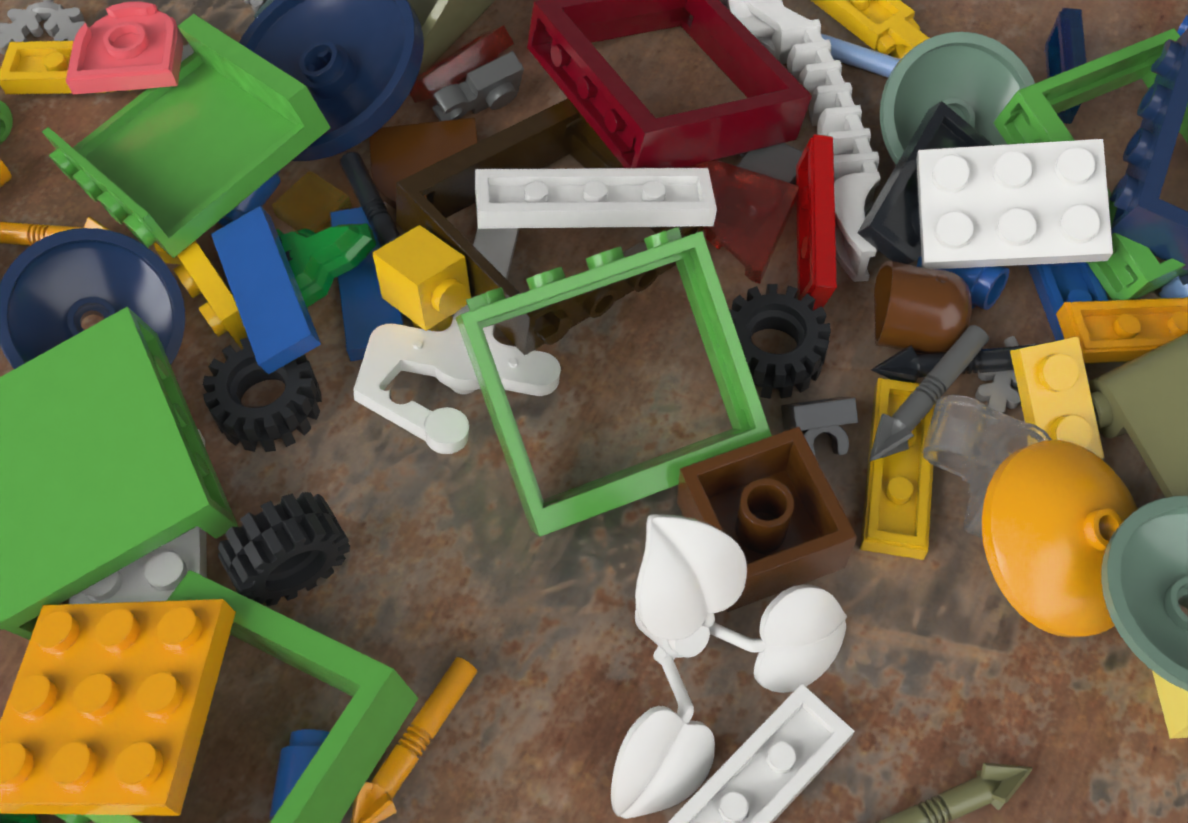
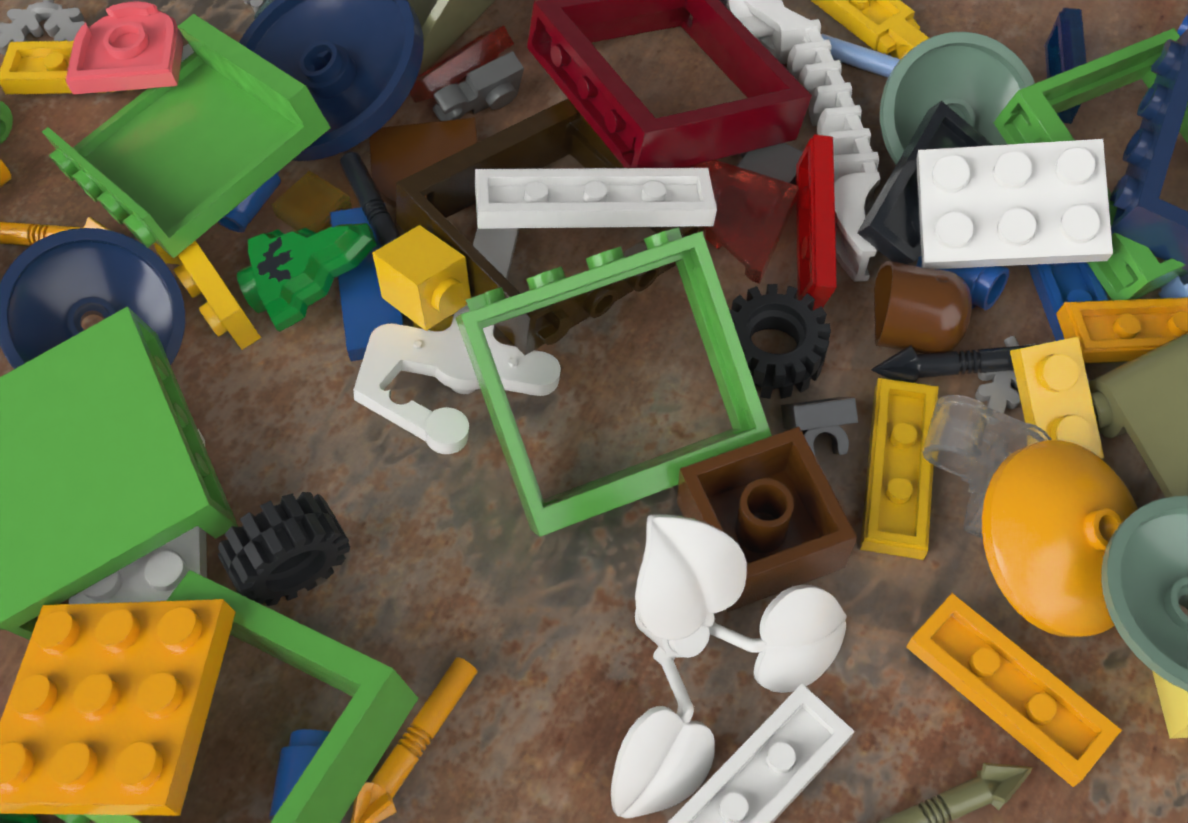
(263, 423): black tyre -> none
(265, 290): blue tile -> none
(895, 431): dark grey piece -> none
(1014, 690): none -> light orange plate

